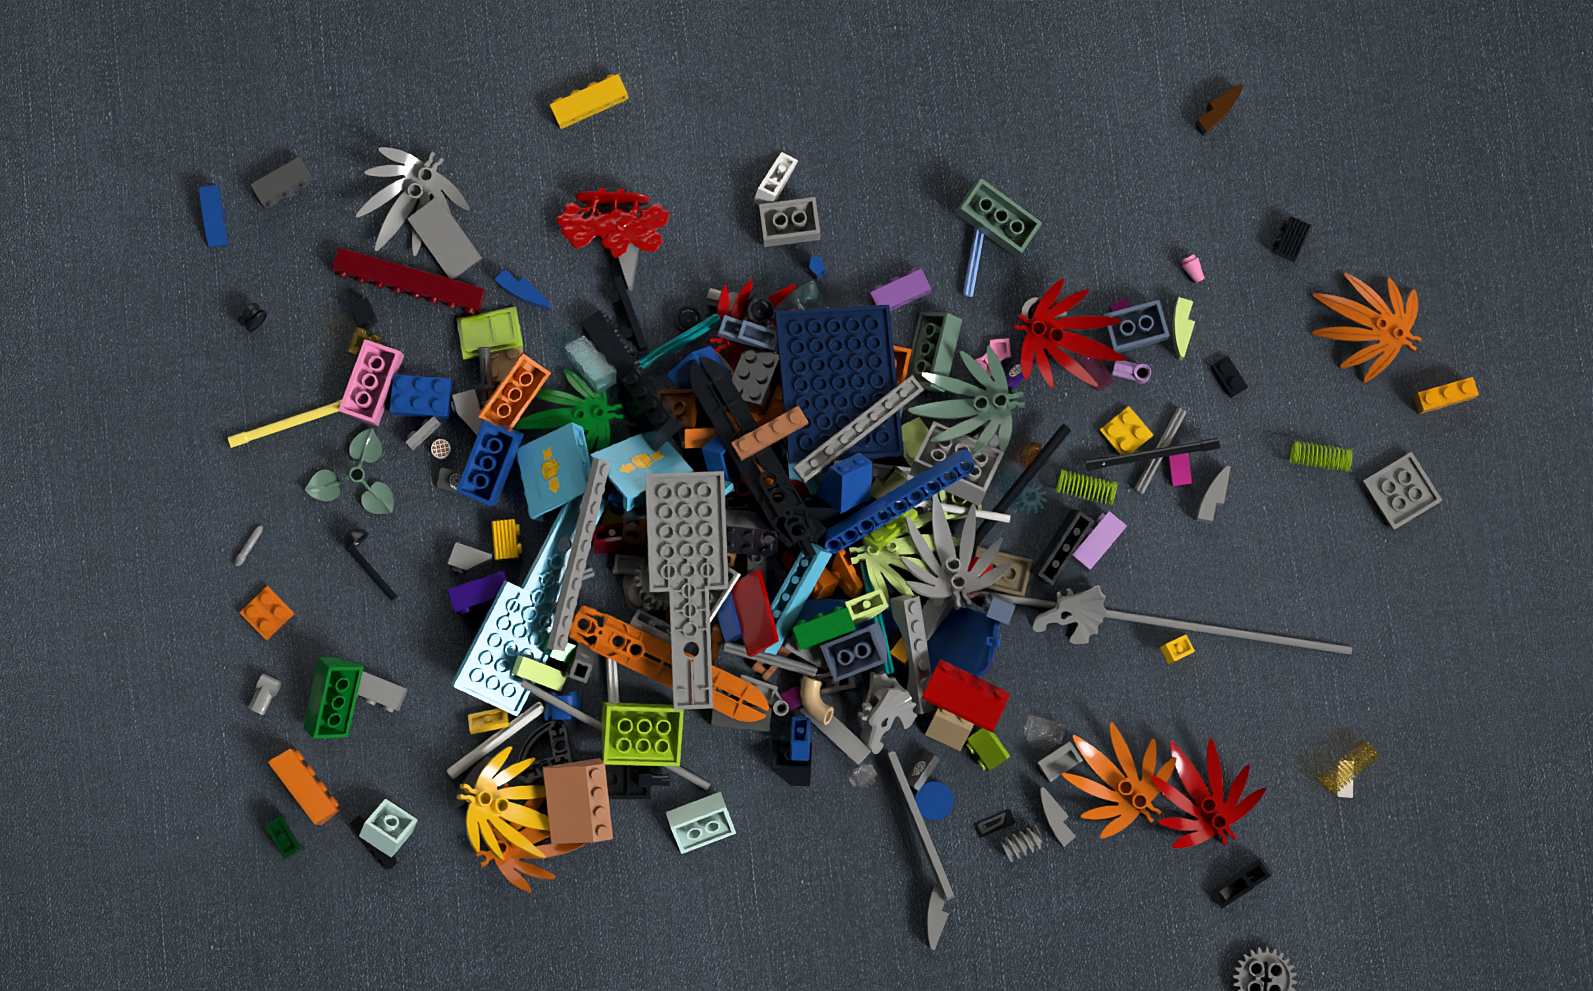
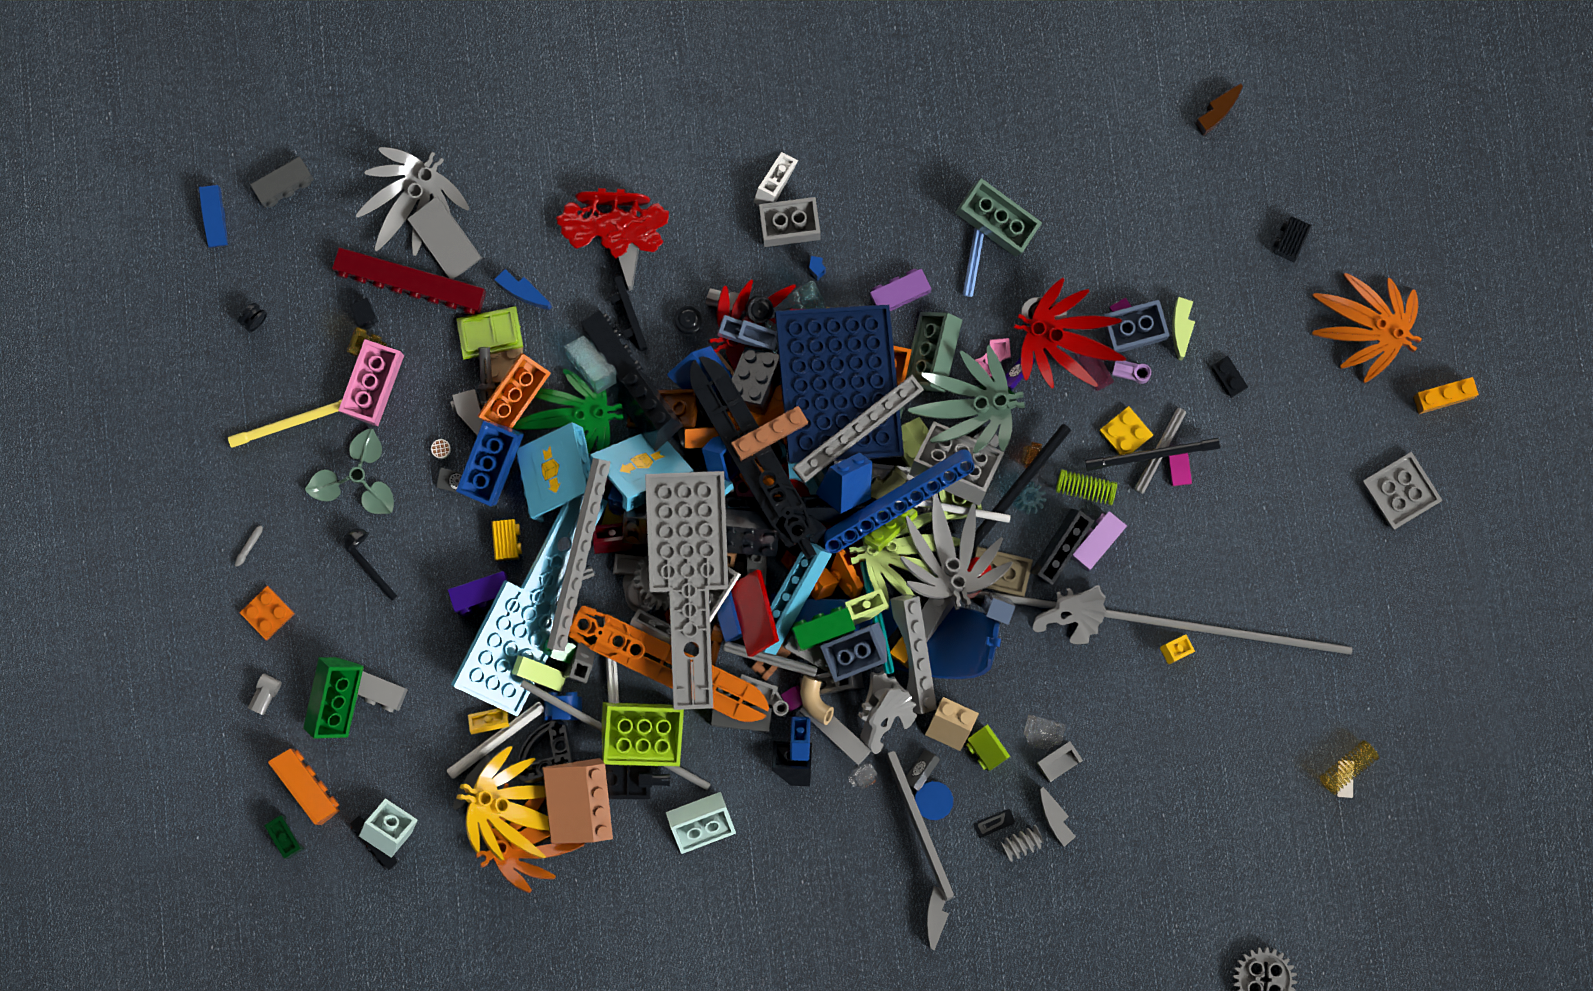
(421, 397): blue brick -> none
(428, 427): light grey plate -> none
(467, 558): light grey slope -> none
(589, 101): yellow brick -> none
(679, 341): teal axle -> none
(966, 695): red slope -> none
(1128, 792): orange plant -> none
(1193, 268): bright pink cone -> none
(1211, 811): red plant -> none
(1213, 497): light grey slope -> none
(1241, 883): black slope -> none
(1345, 461): lime piece -> none

